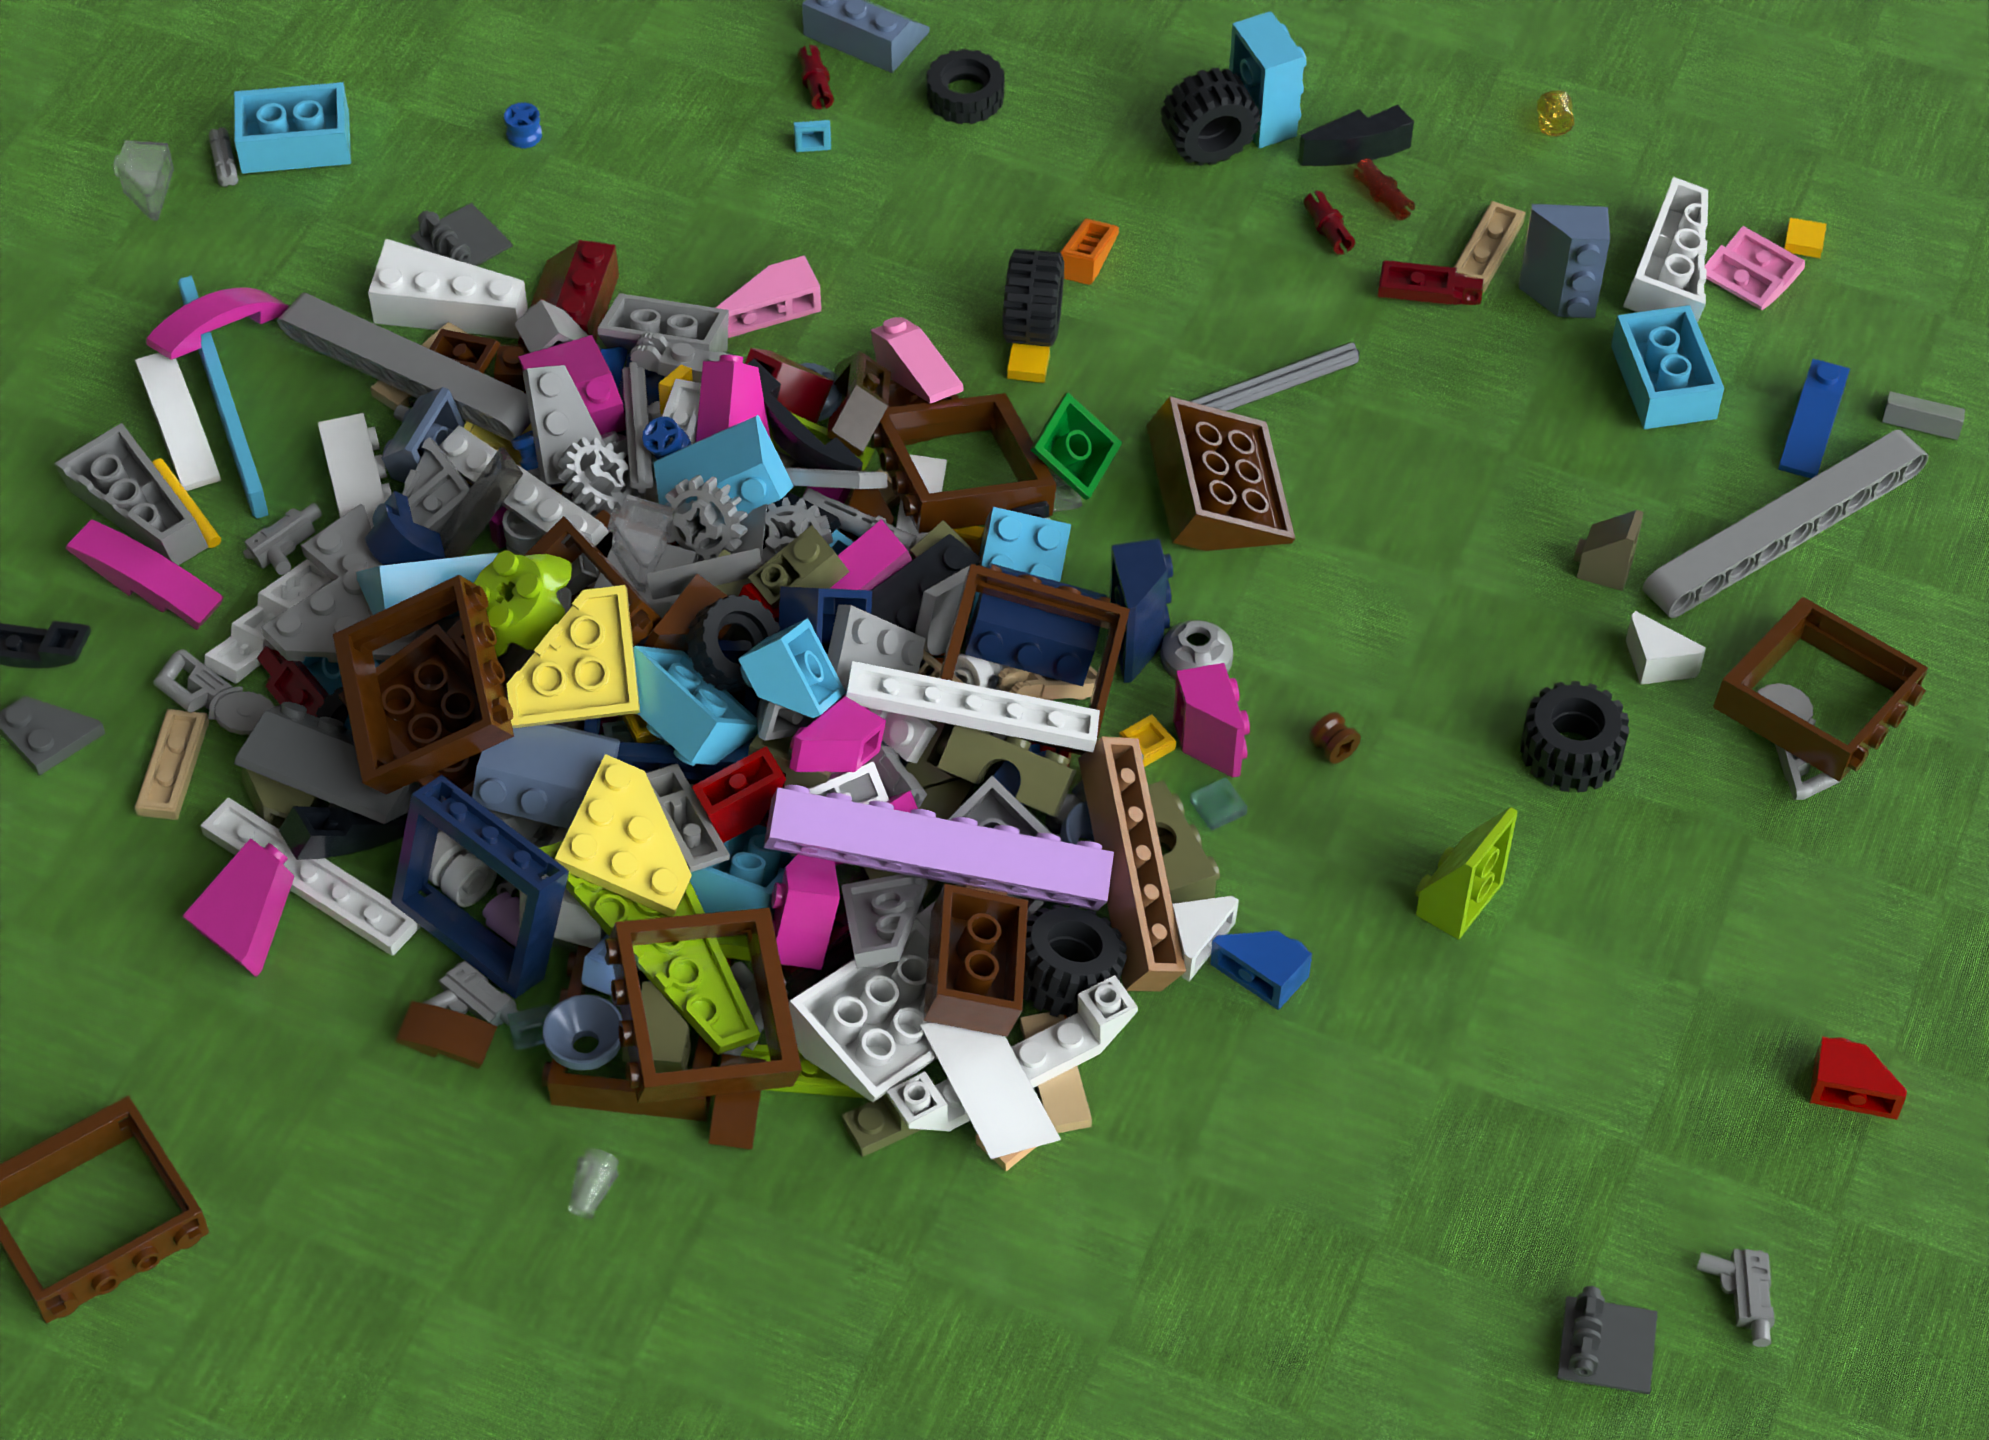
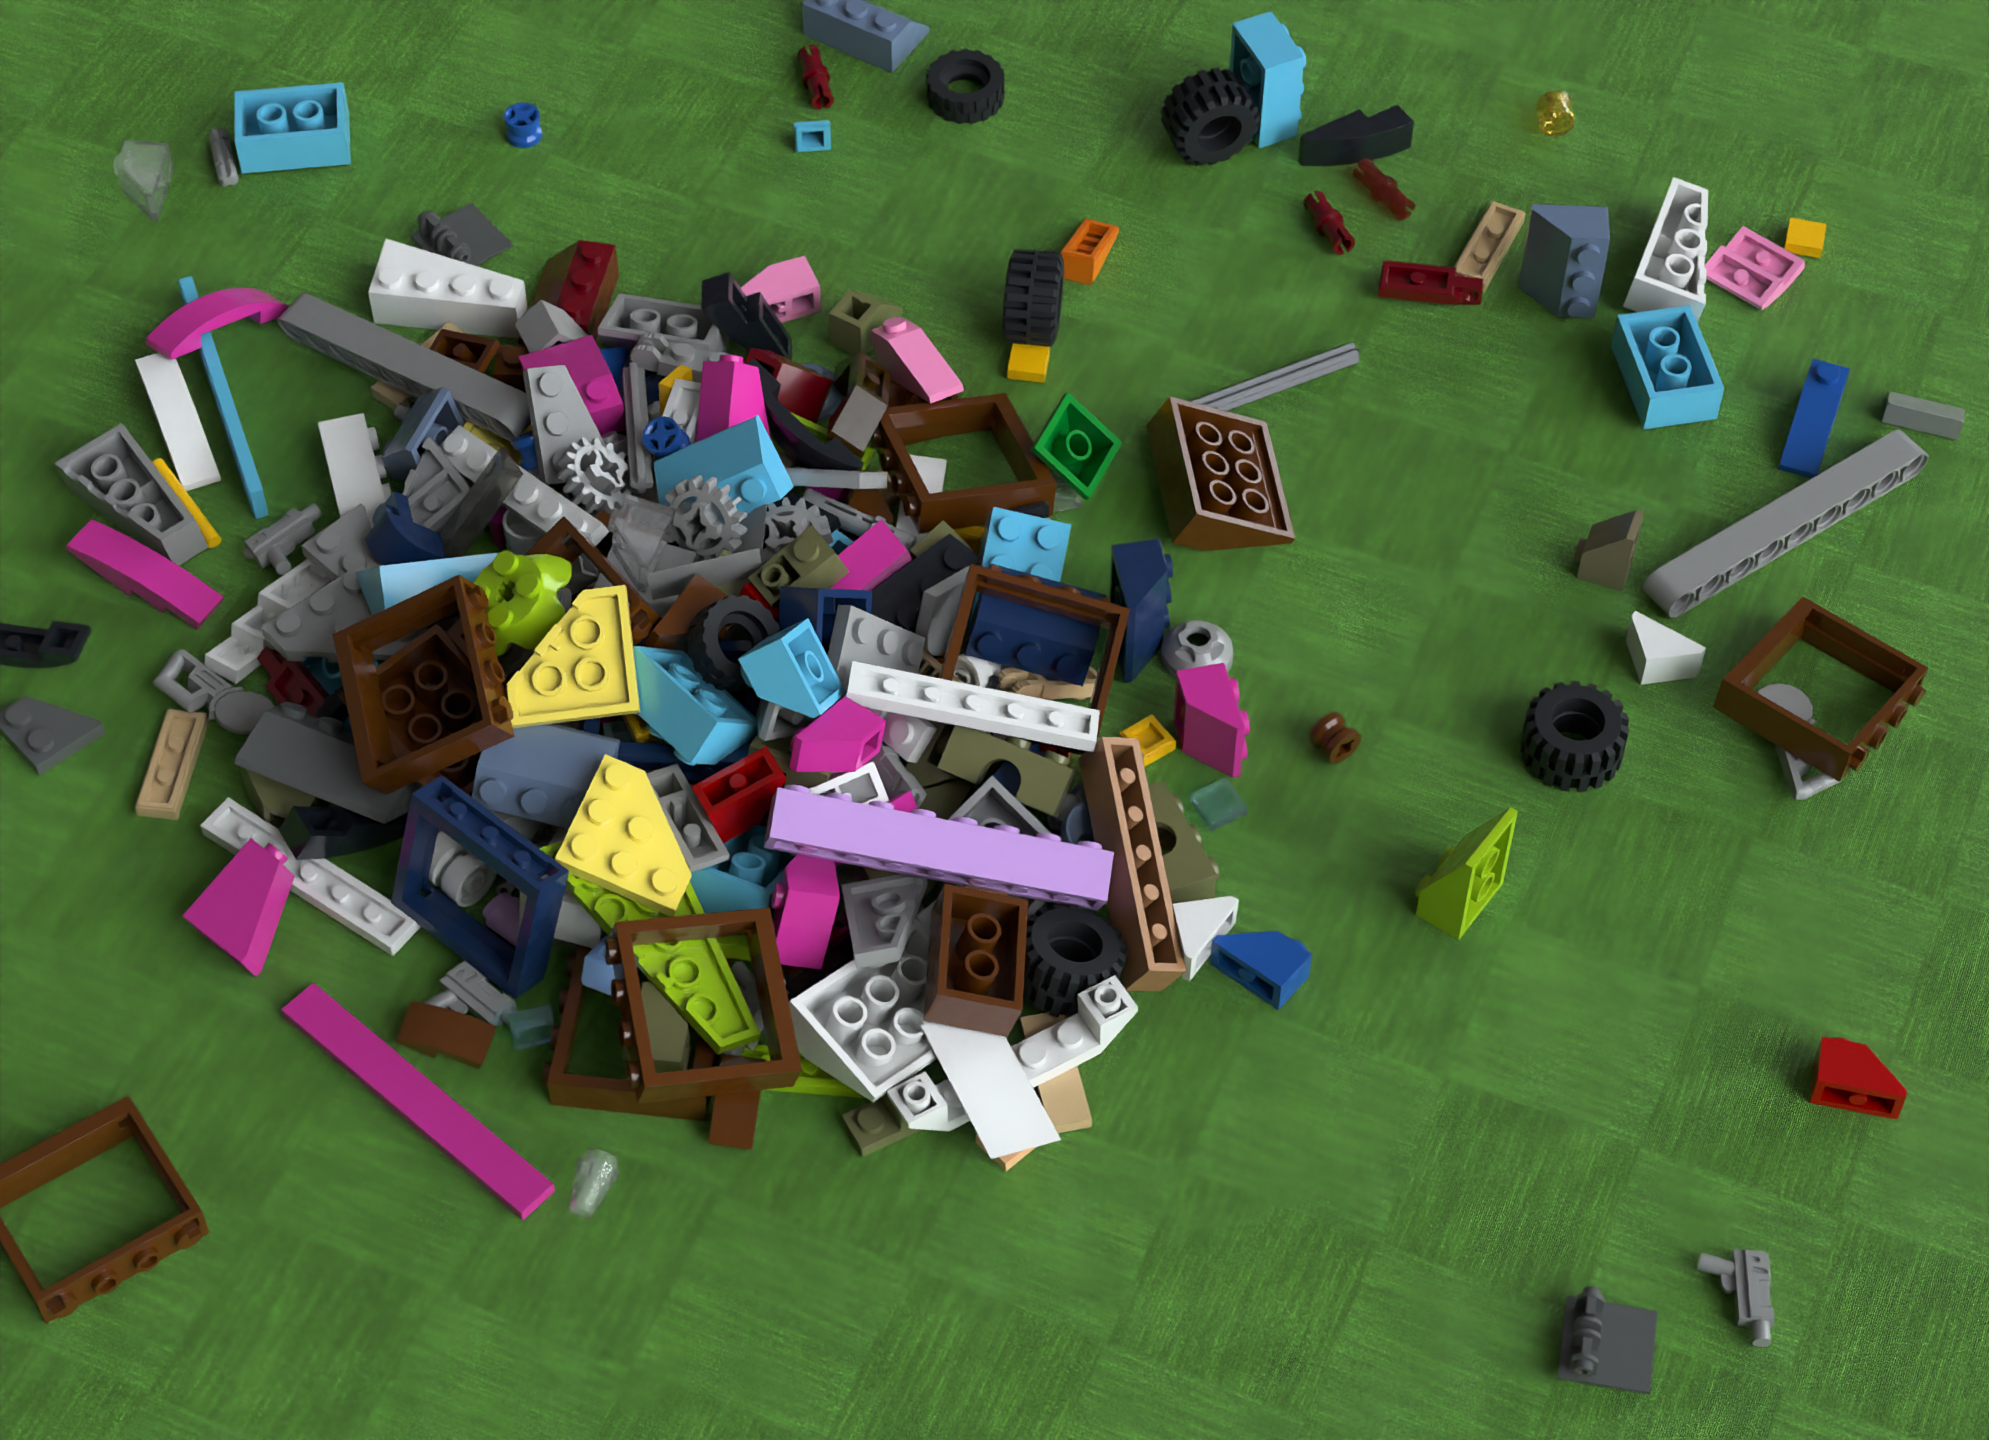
(418, 1101): none -> dark pink tile
(578, 1018): sand blue piece -> none
(744, 318): none -> black slope
(855, 317): none -> olive slope

